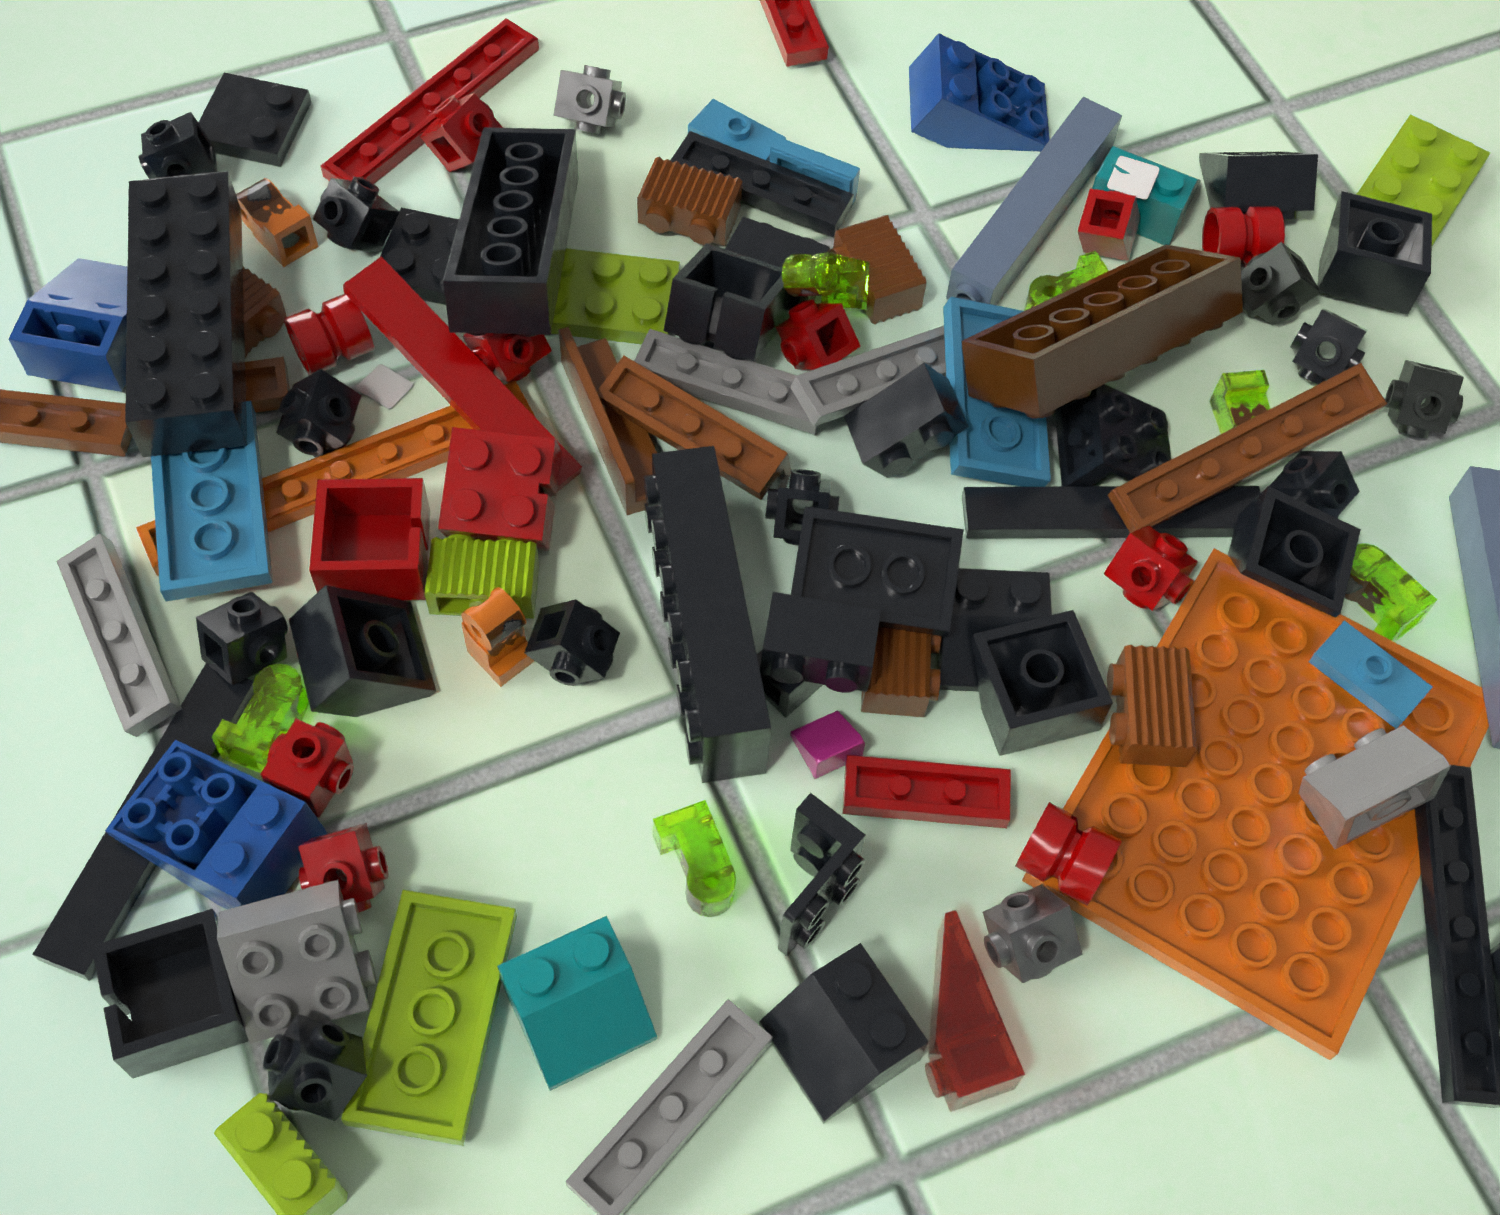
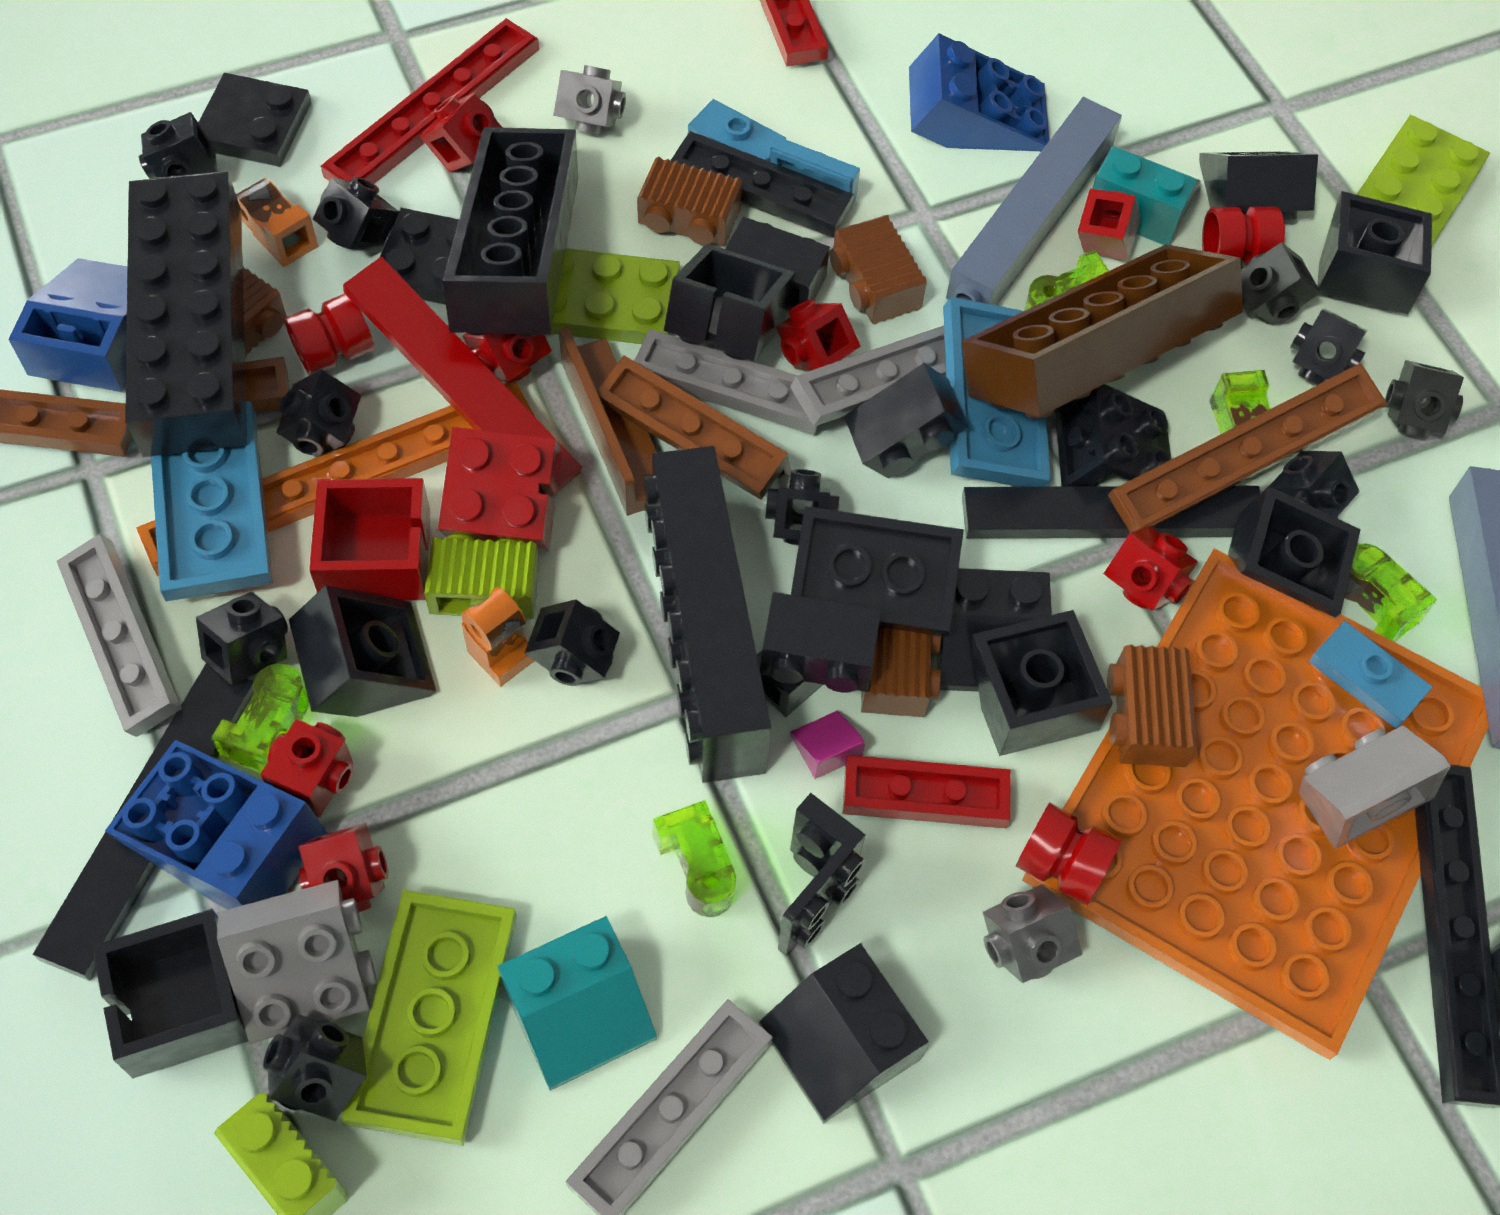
(384, 386): white sticker -> none
(830, 276): clear neon green leg -> none
(967, 1037): clear red slope -> none
(1136, 183): white sticker -> none

